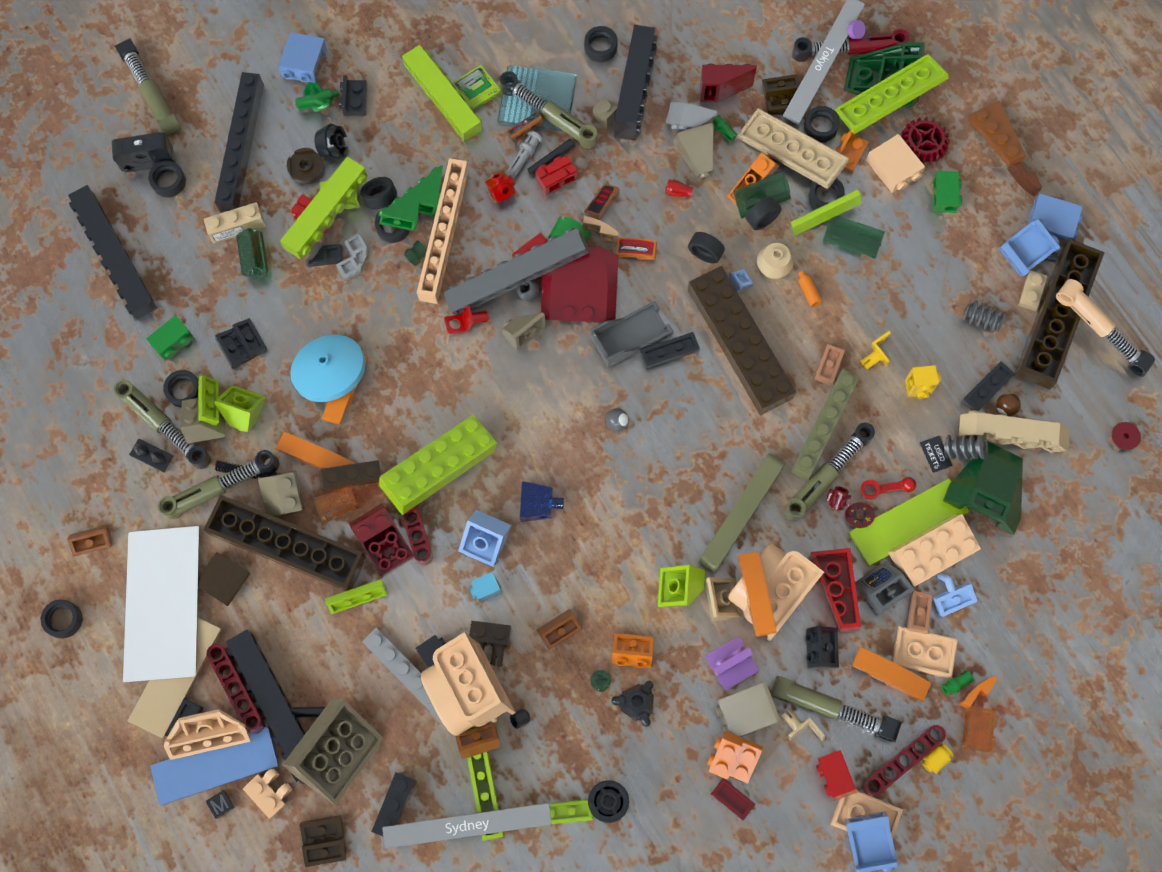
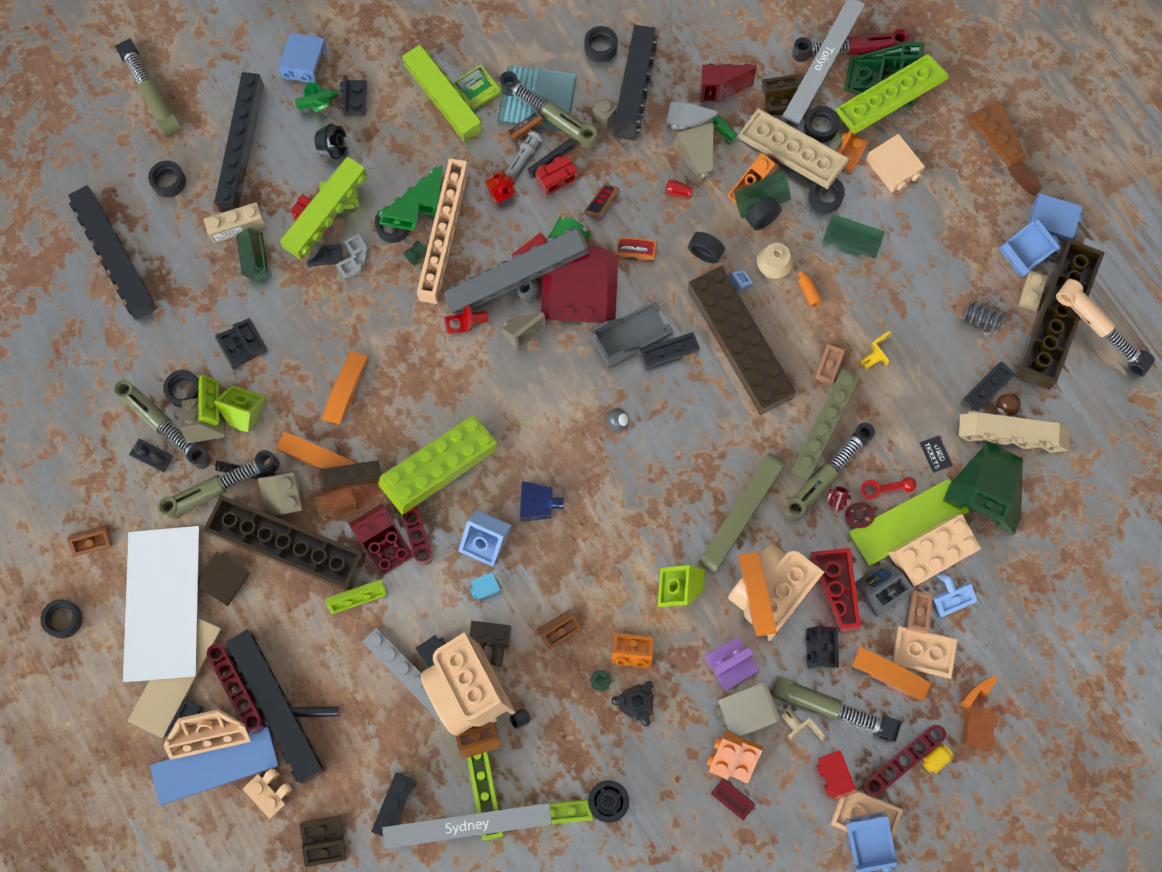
(141, 151): black axle -> none
(170, 338): green brick -> none
(220, 804): black tile -> none
(308, 175): dark brown plate -> none
(327, 368): medium azure dish -> none
(333, 750): dark tan slope -> none
(381, 200): black tyre -> none
(606, 232): light nougat slope -> none
(717, 594): tan slope -> none
(826, 212): lime tile -> none
(856, 29): medium lavender tile -> none
(920, 132): dark red gear -> none
(922, 381): yellow brick -> none
(946, 191): green brick -> none
(955, 684): green pin -> none
(966, 448): dark grey piece -> none
(1126, 435): dark red piece -> none

